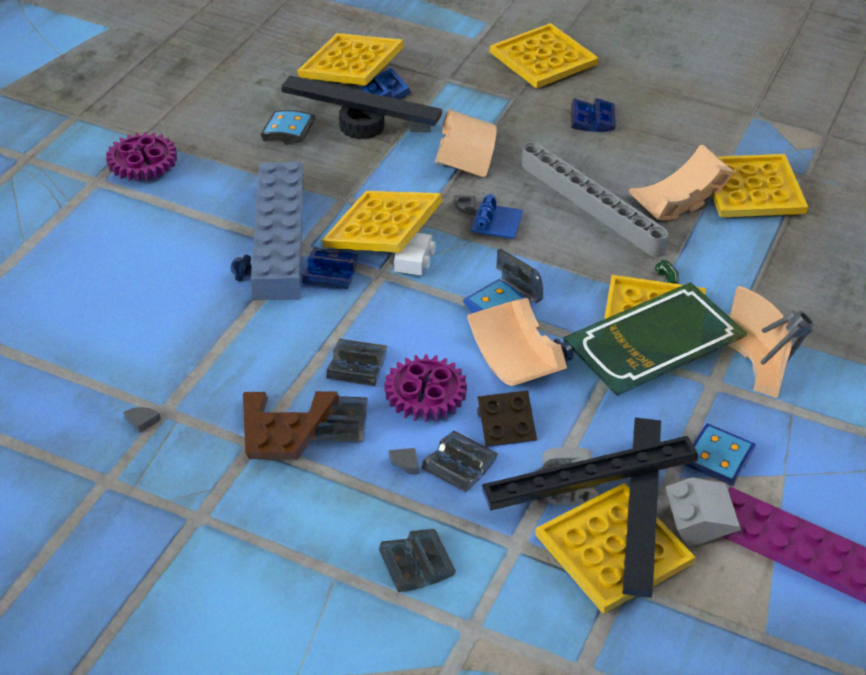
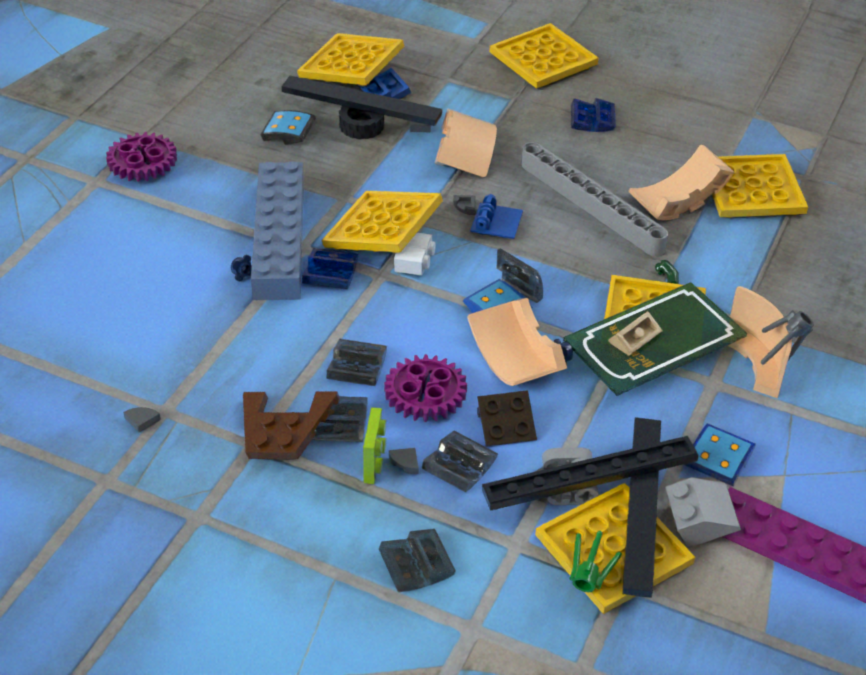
(374, 446): none -> lime plate
(586, 575): none -> green plant
(636, 334): none -> tan slope

